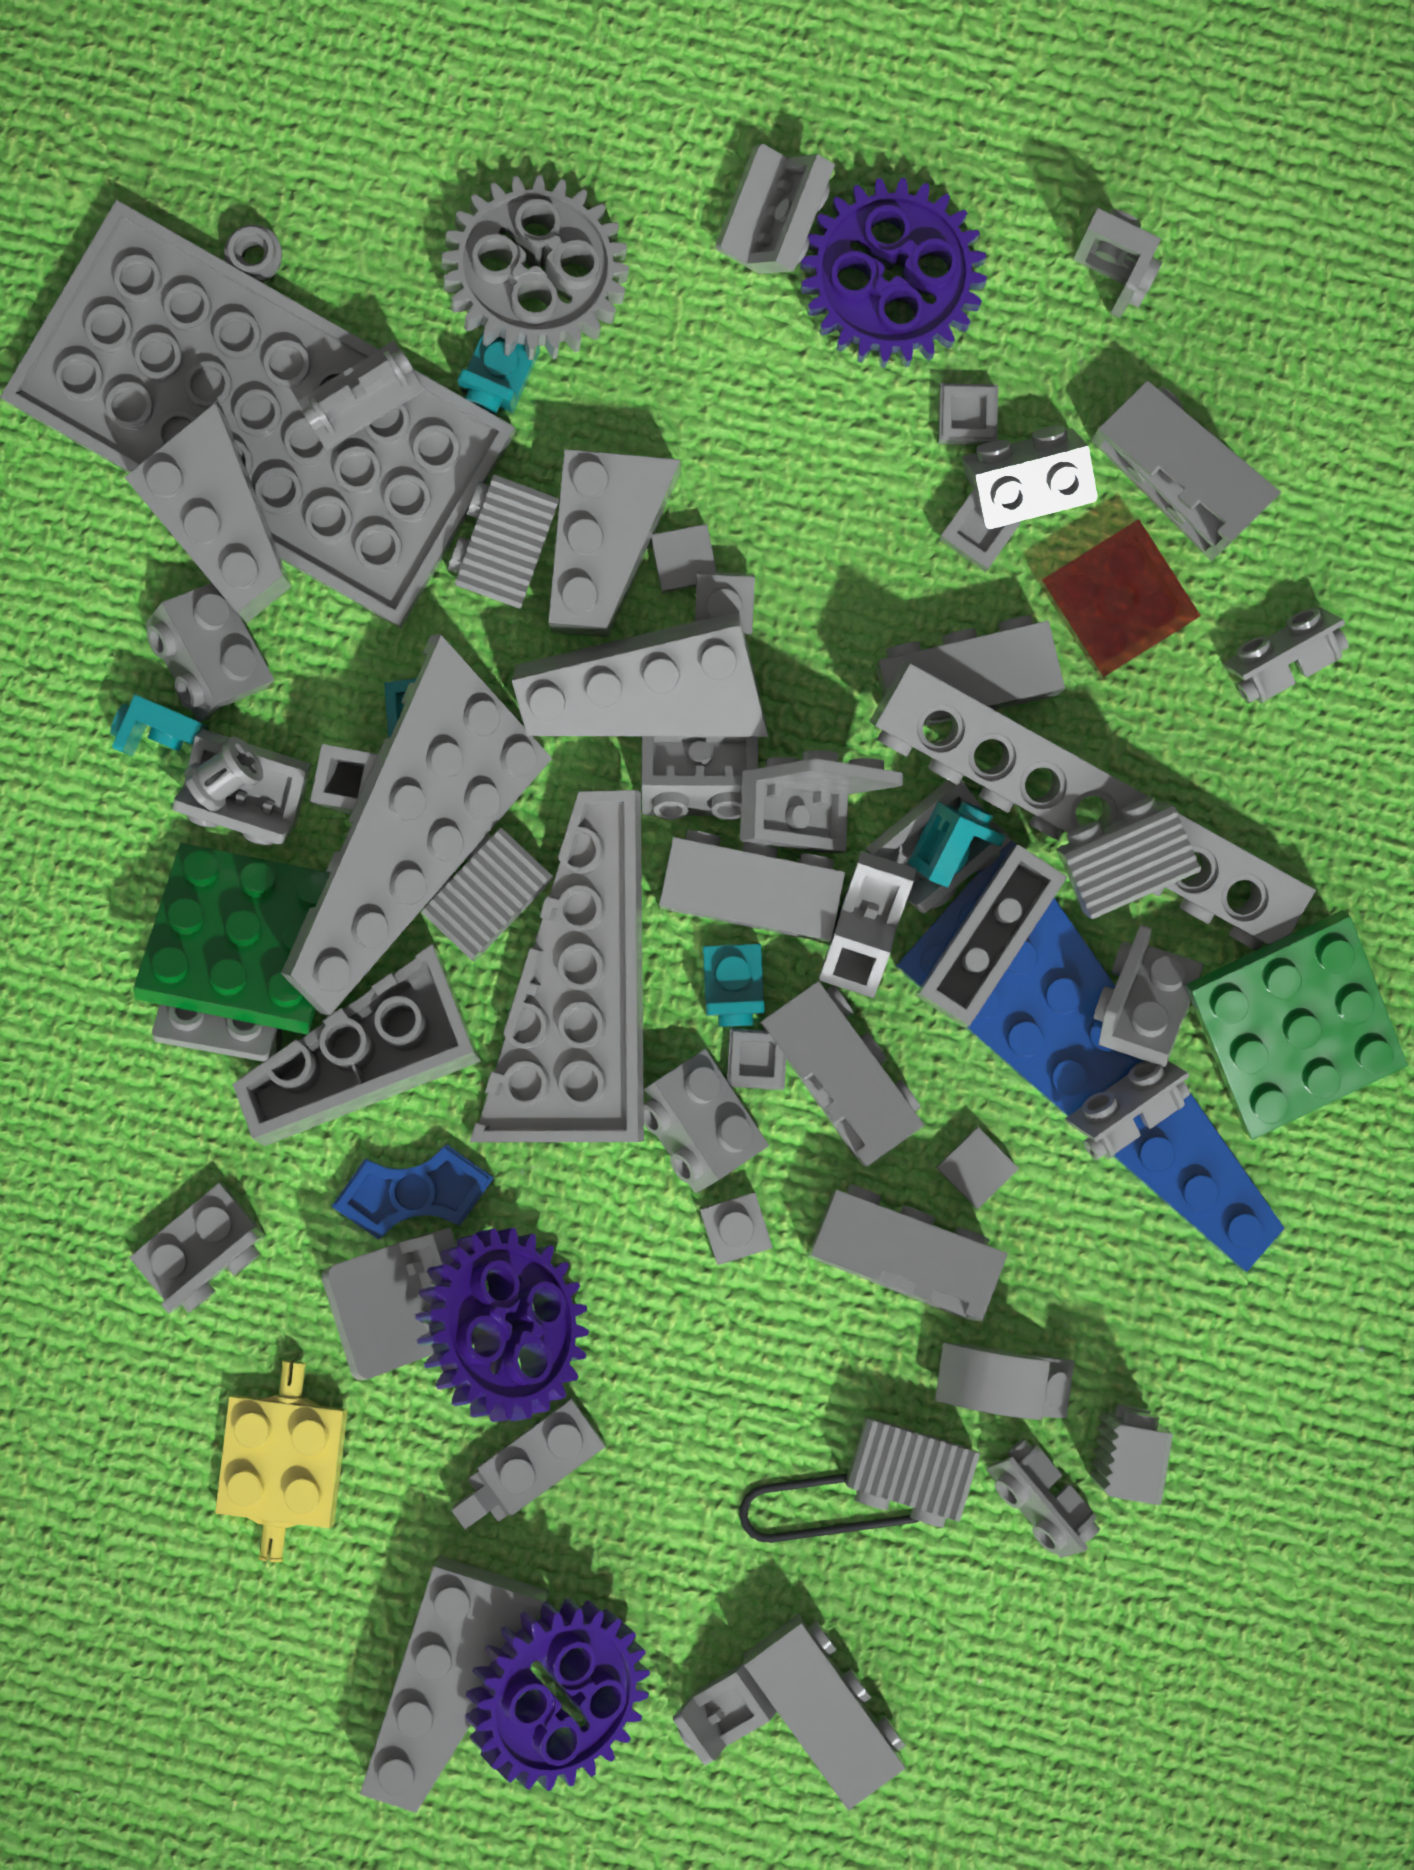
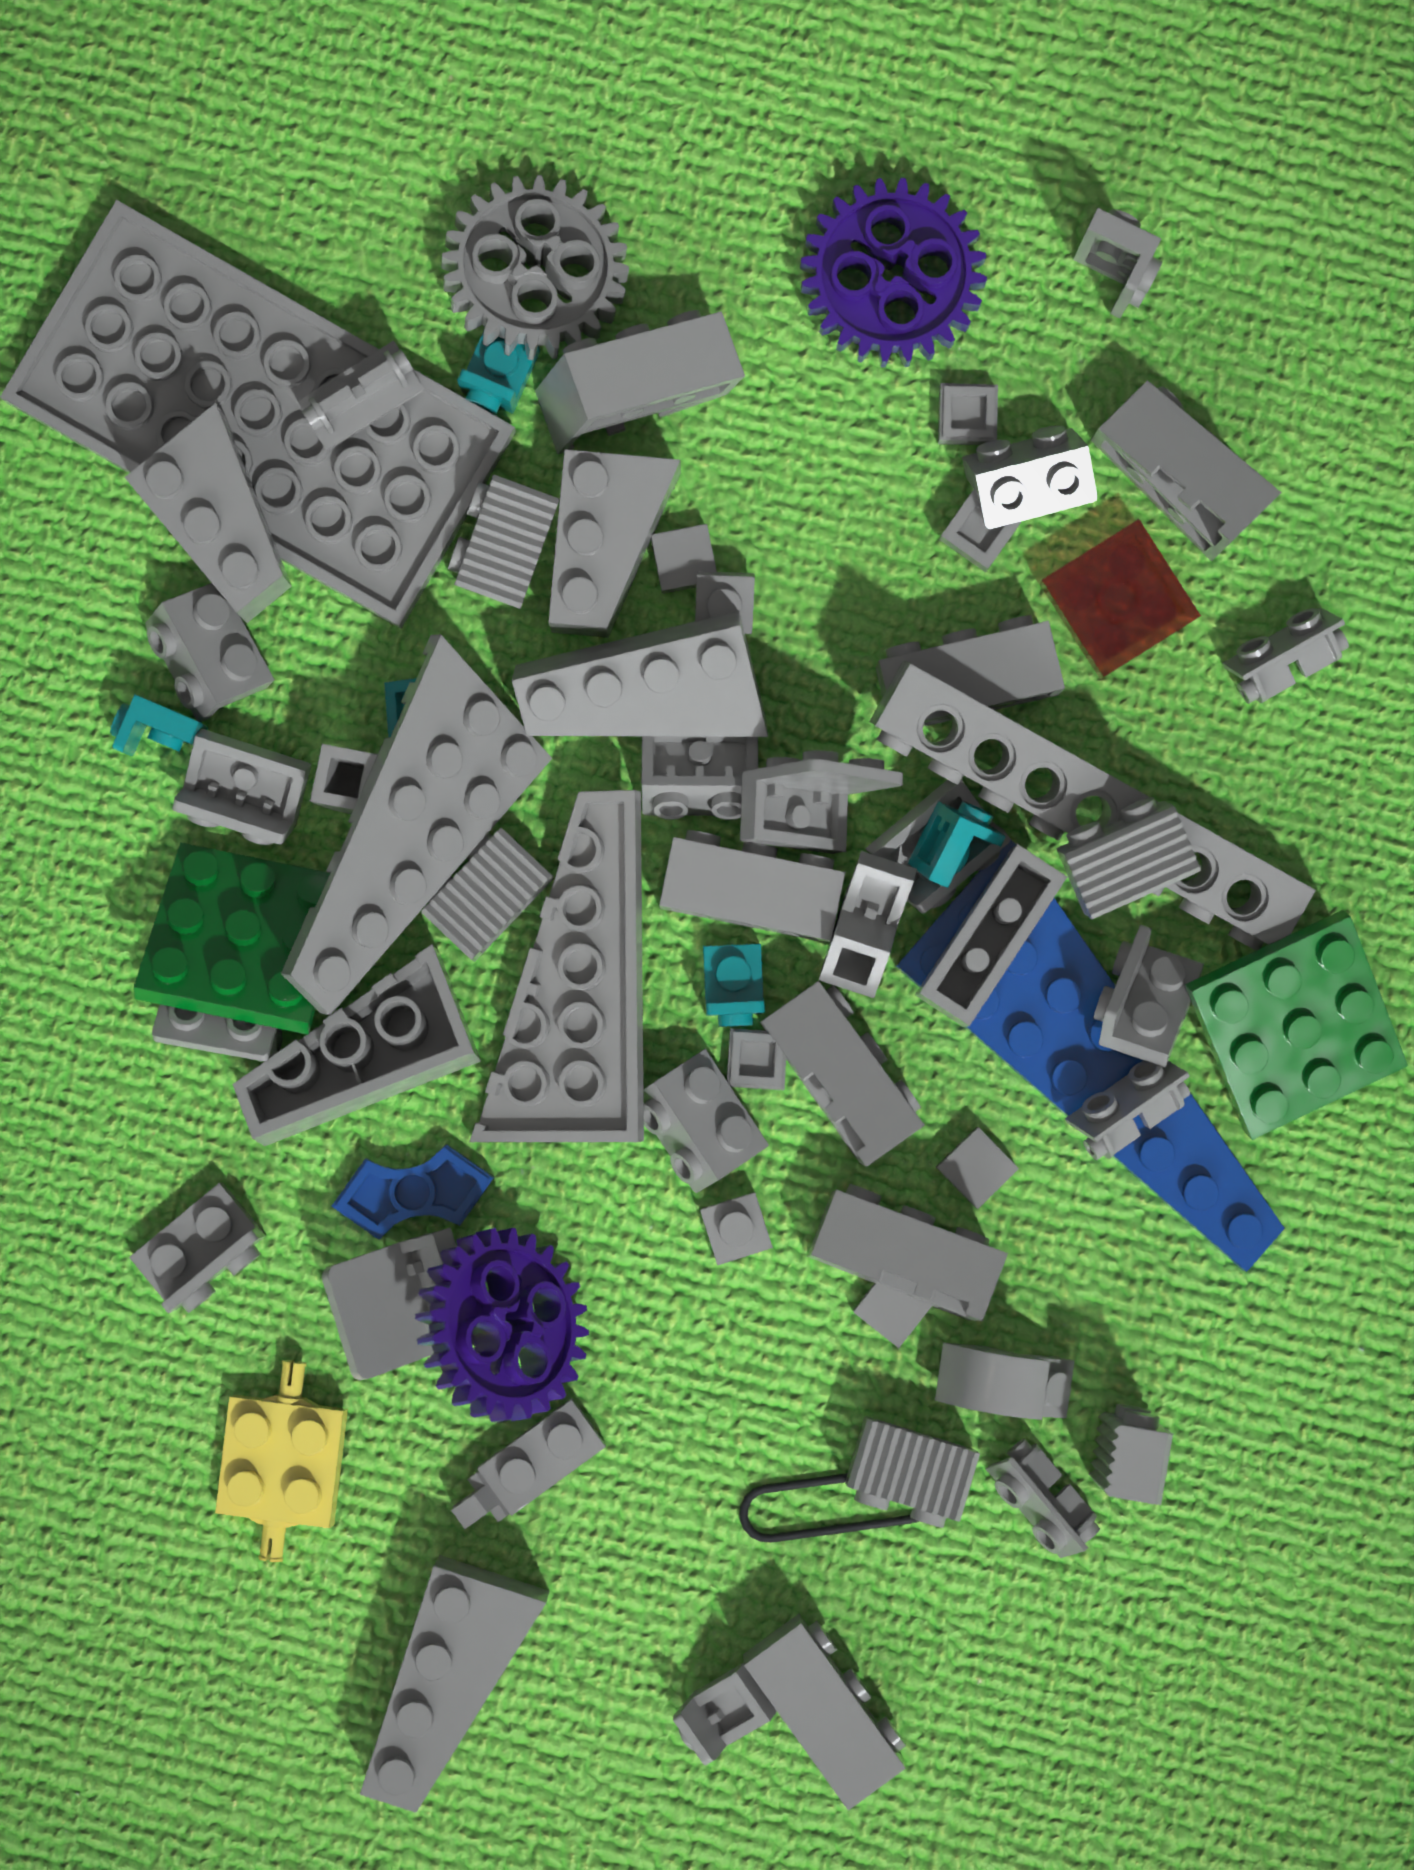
(231, 757): light grey bush -> none
(249, 237): light grey plate -> none
(598, 1661): dark purple gear -> none
(638, 376): none -> light grey wedge
(774, 210): light grey bracket -> none
(891, 1313): none -> light grey tile

